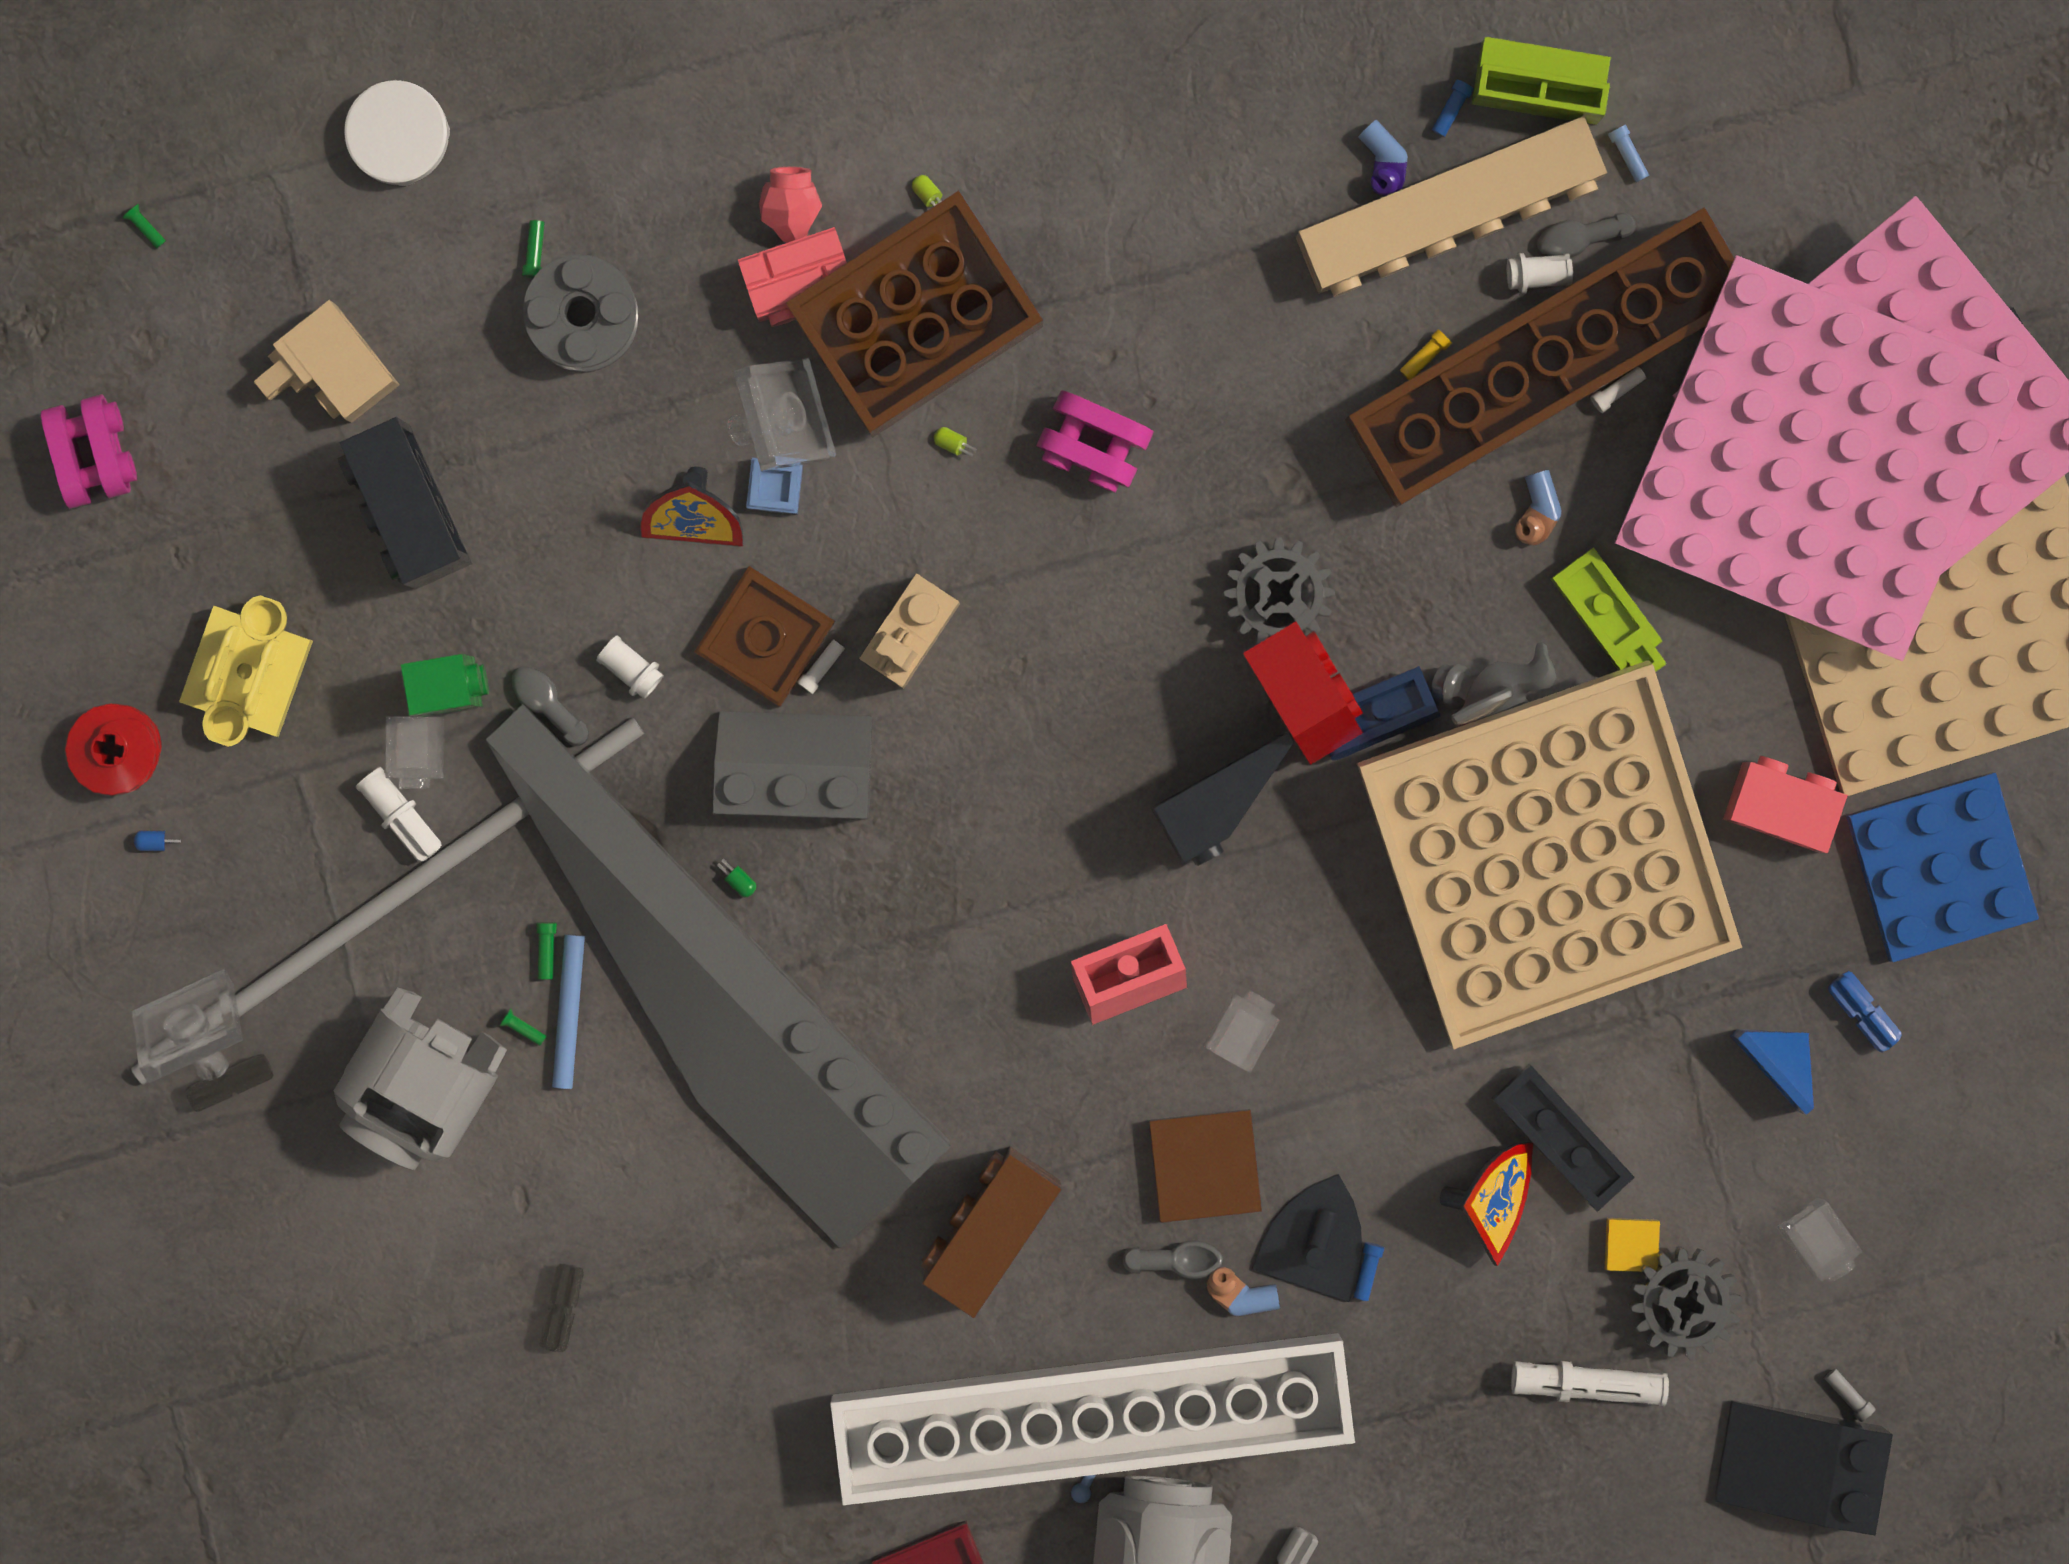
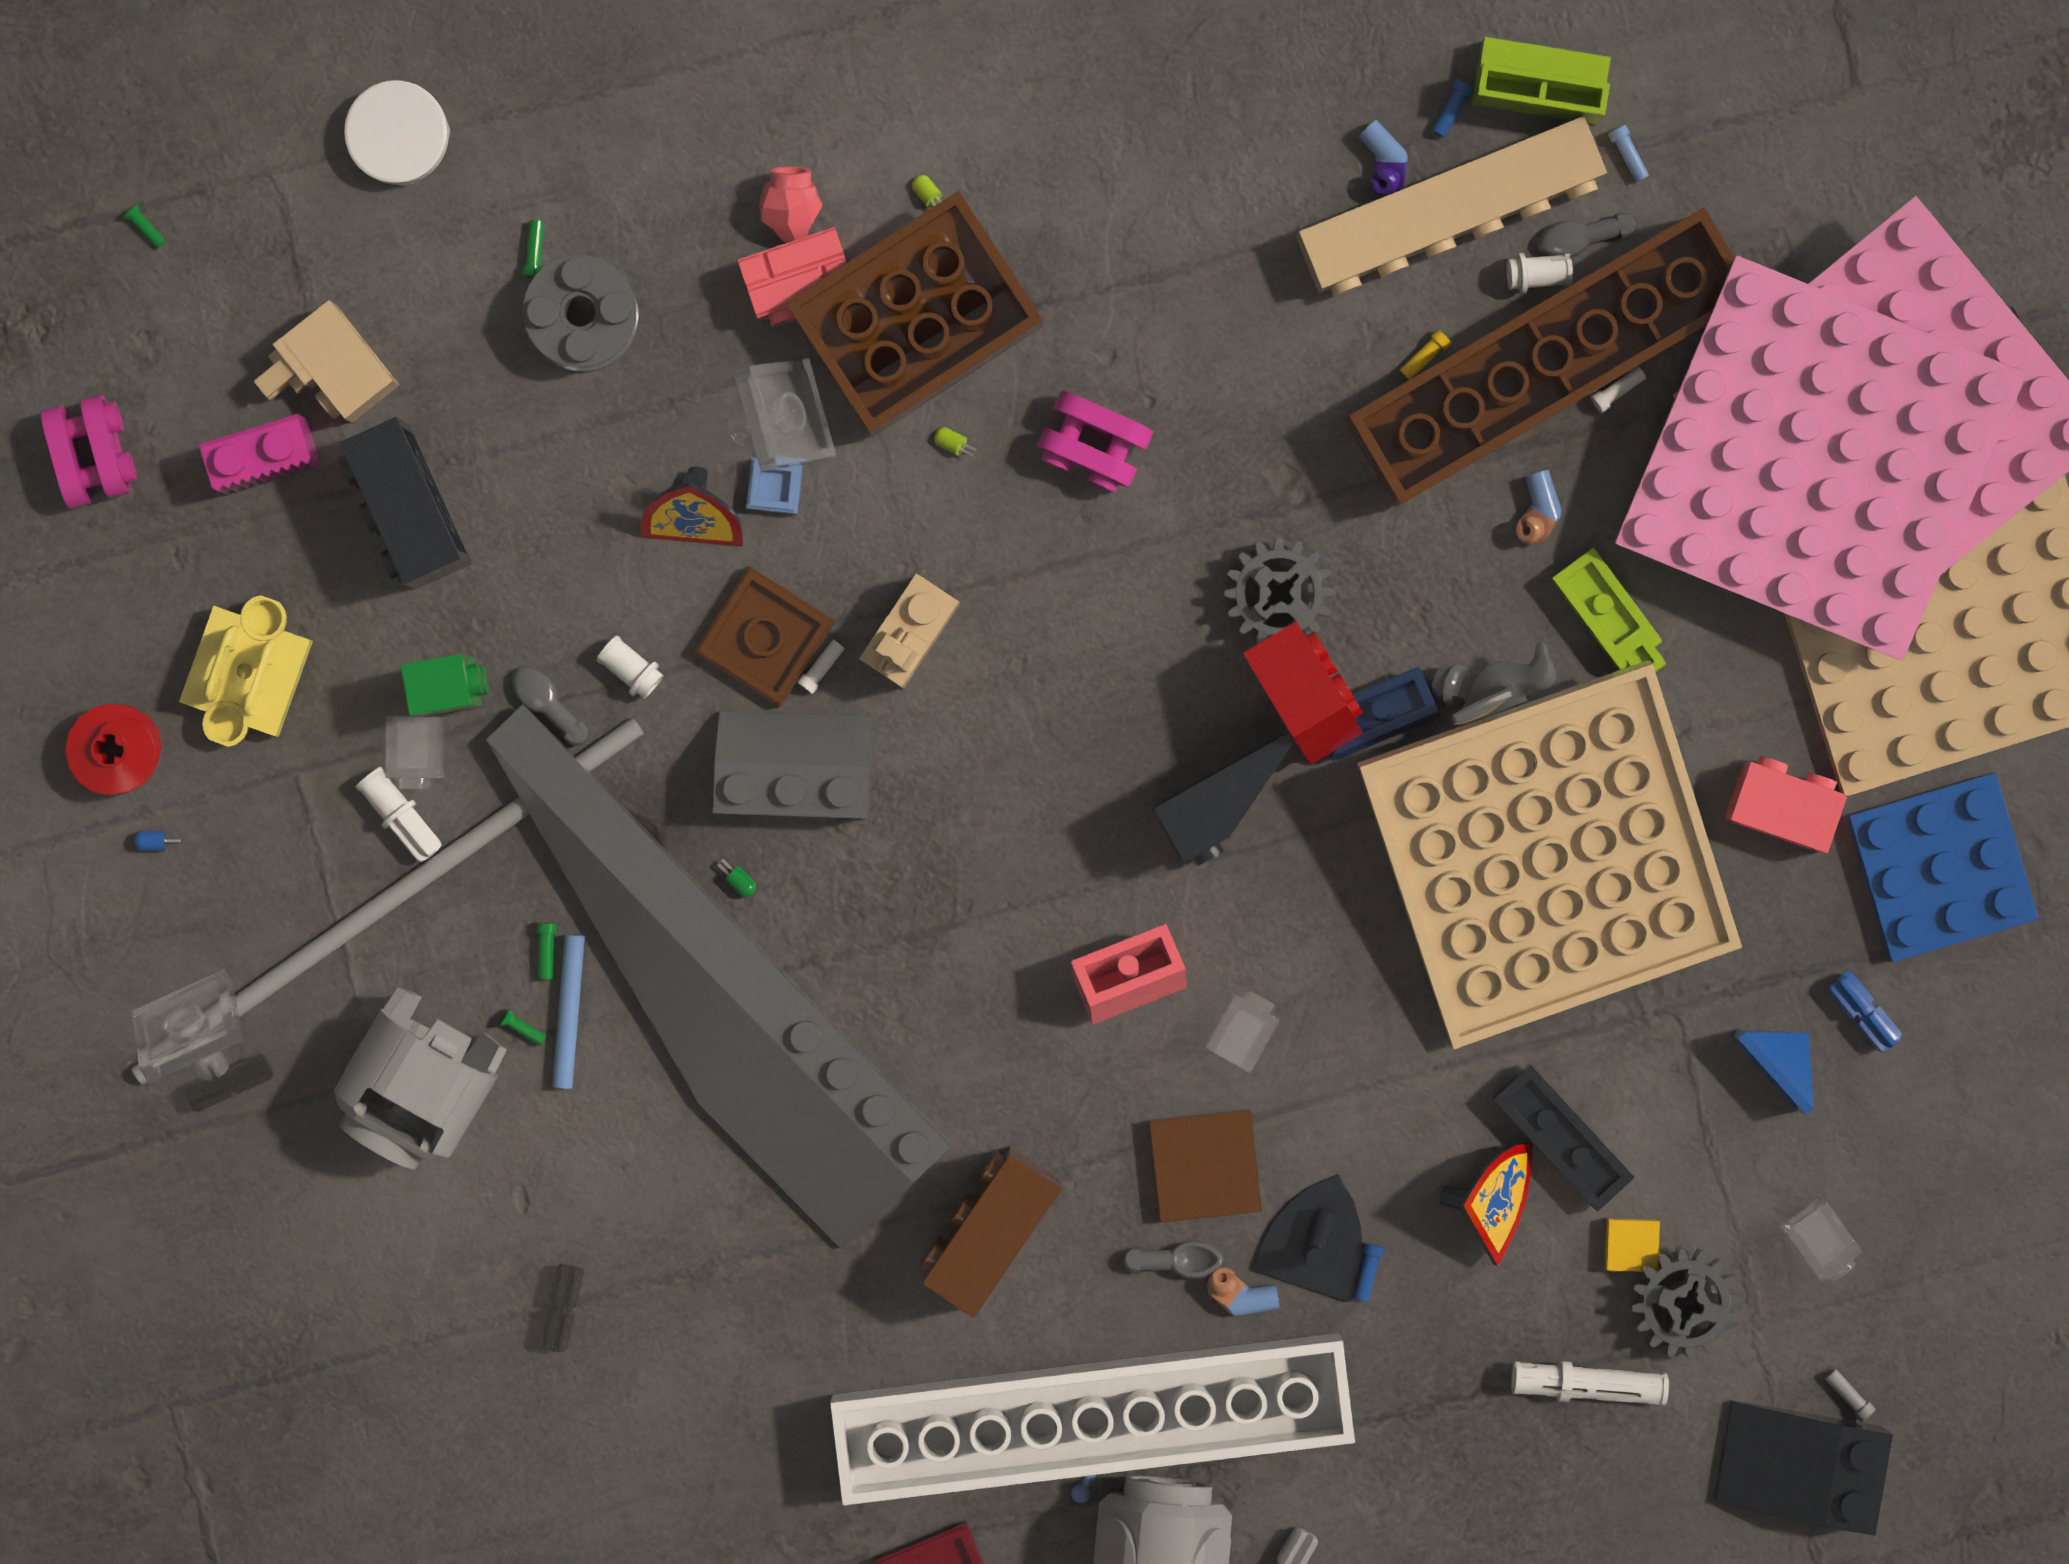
(259, 454): none -> dark pink brick

